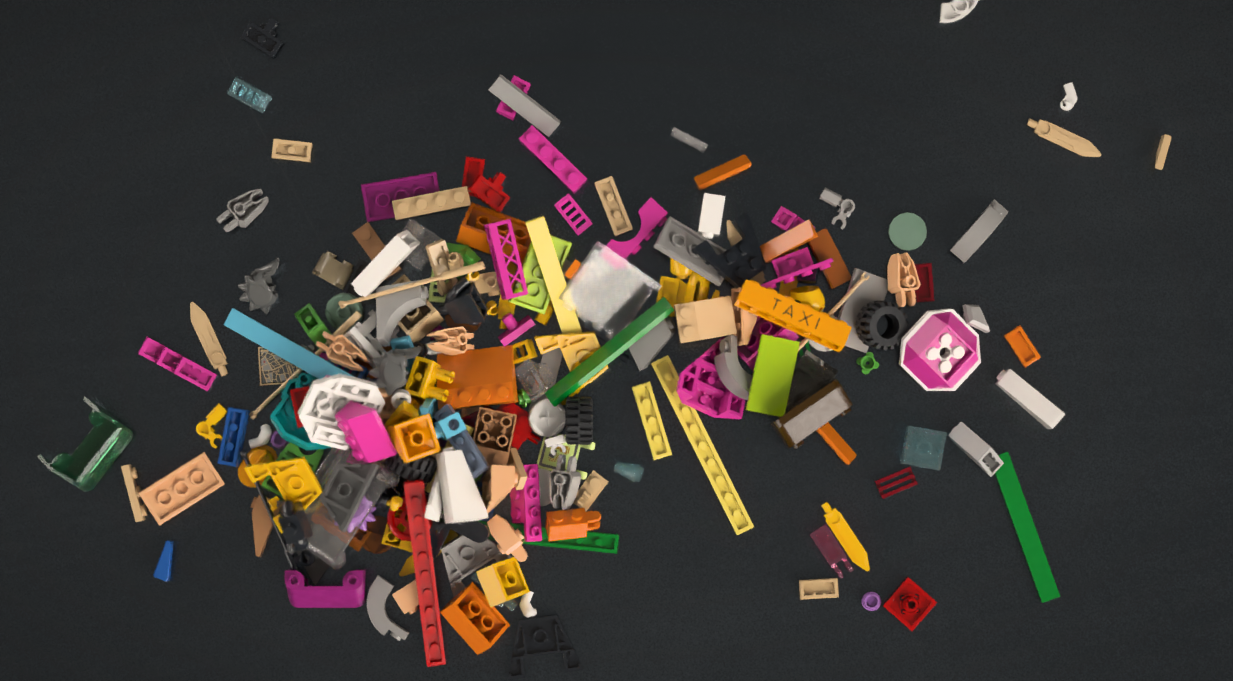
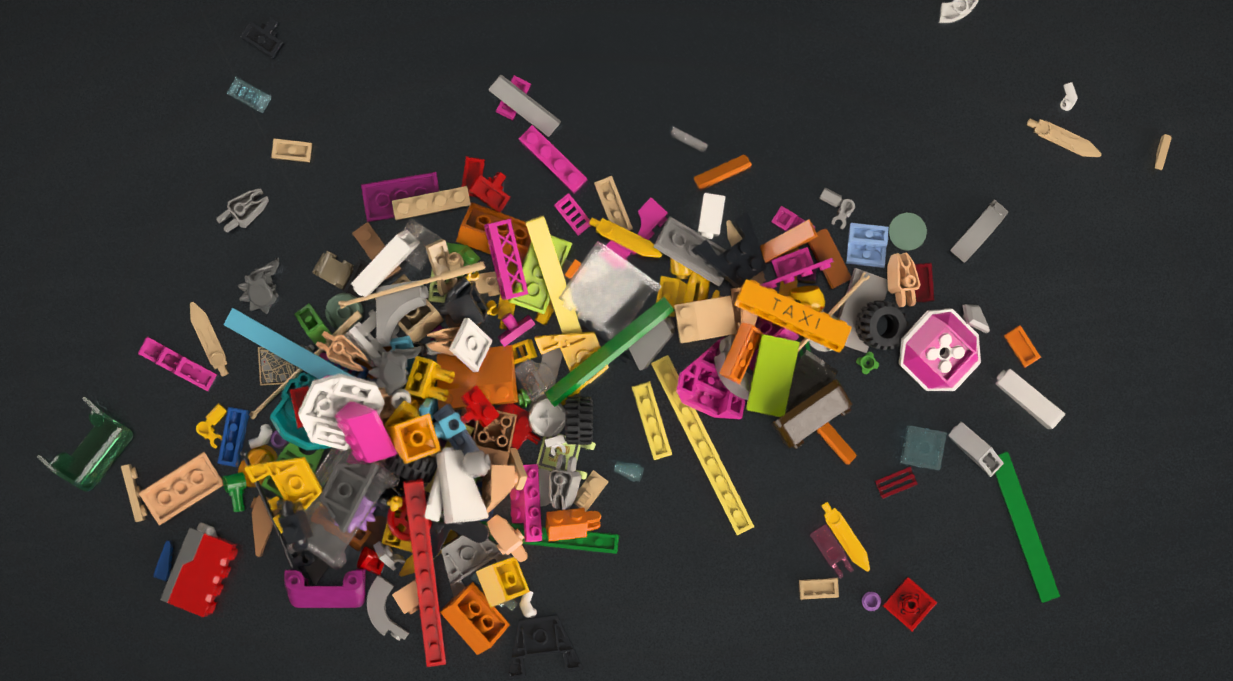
(199, 571): none -> red piece
(234, 486): none -> green pin
(369, 561): none -> red tile
(387, 555): none -> light grey plate
(470, 345): none -> white tile
(476, 464): none -> light grey head
(478, 407): none -> red hinge
(625, 238): none -> yellow piece
(741, 353): none -> orange slope
(867, 245): none -> light blue slope

